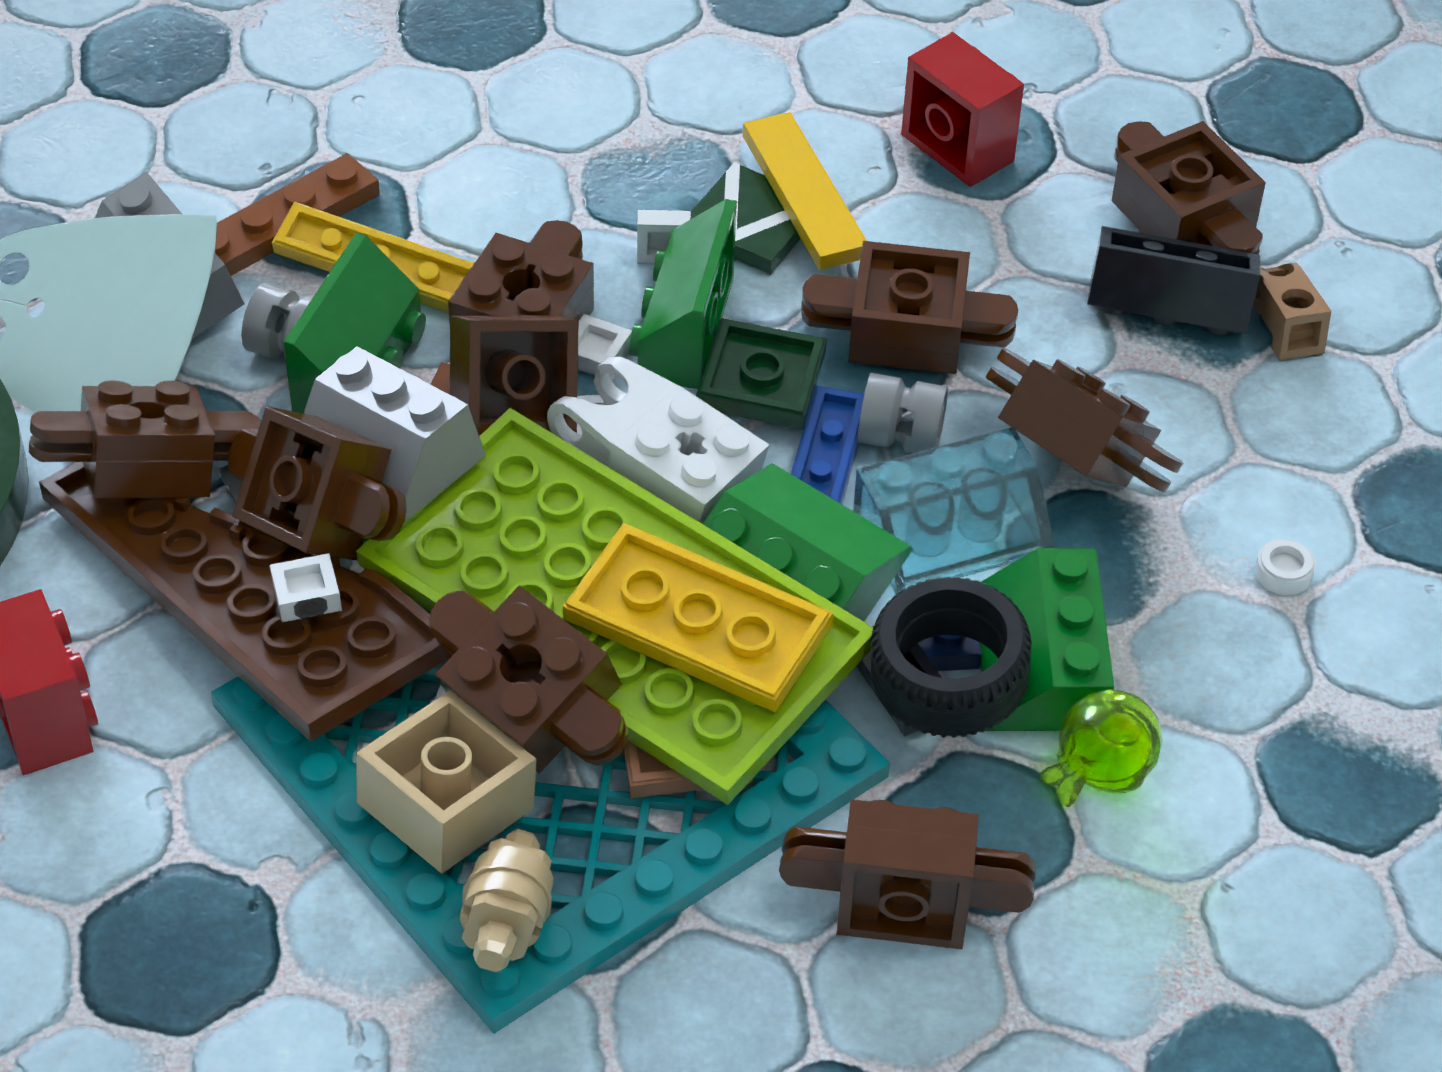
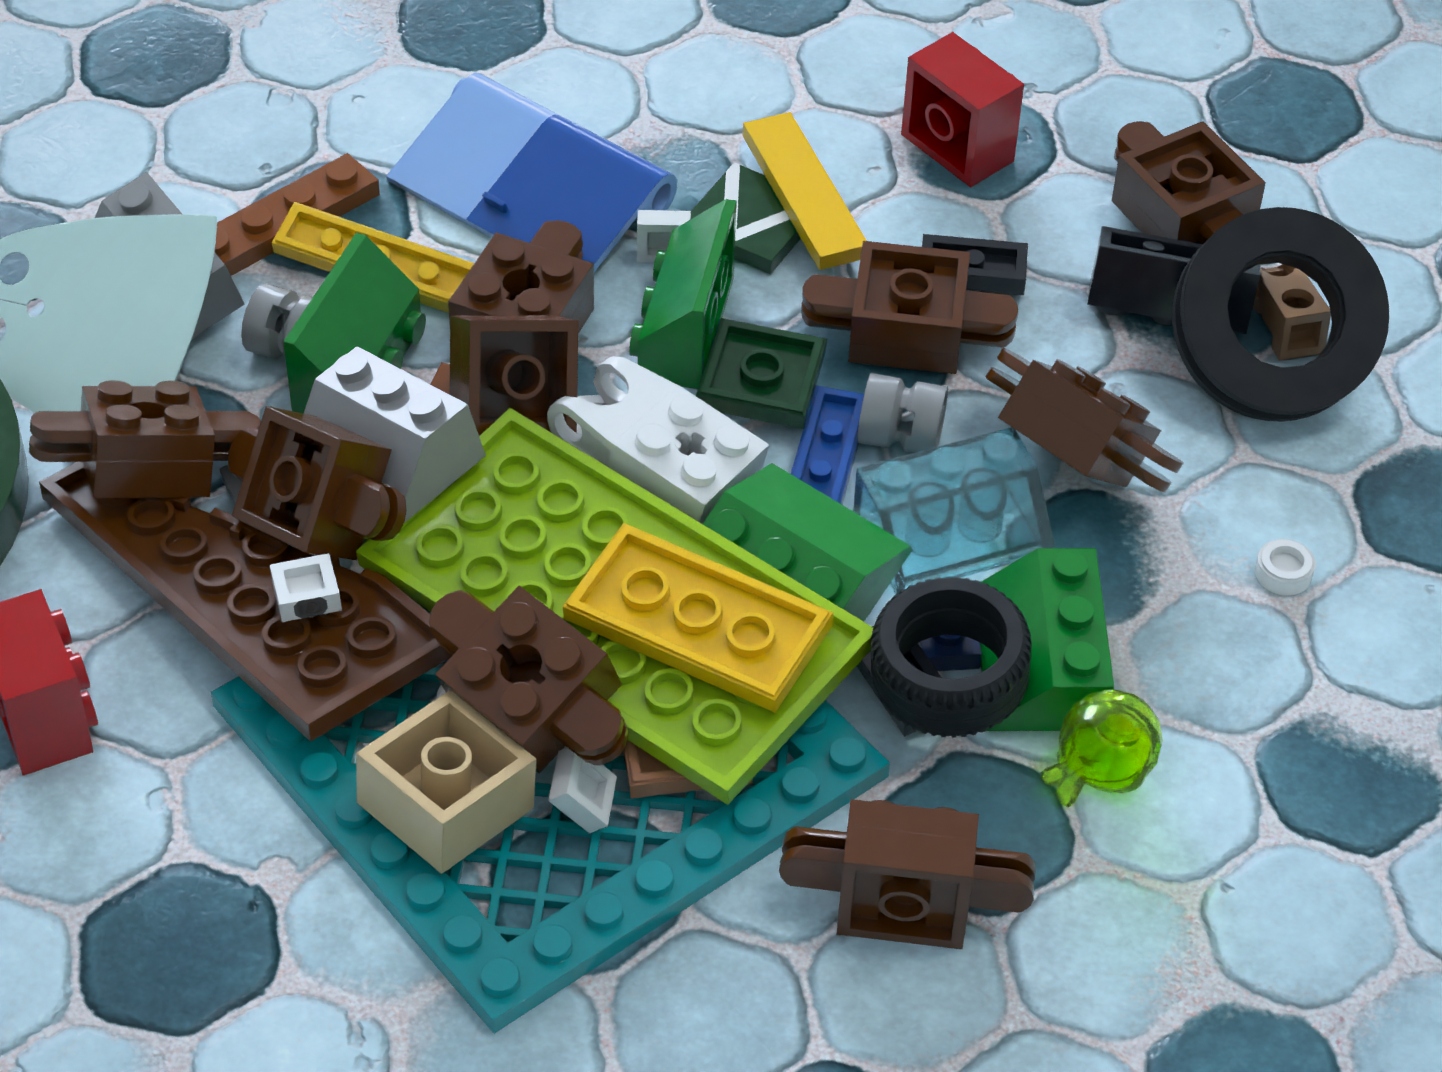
(506, 900): tan piece -> none
(518, 164): none -> door
(582, 790): none -> white plate
(600, 341): white tile -> none
(992, 263): none -> black plate
(1325, 255): none -> black tyre

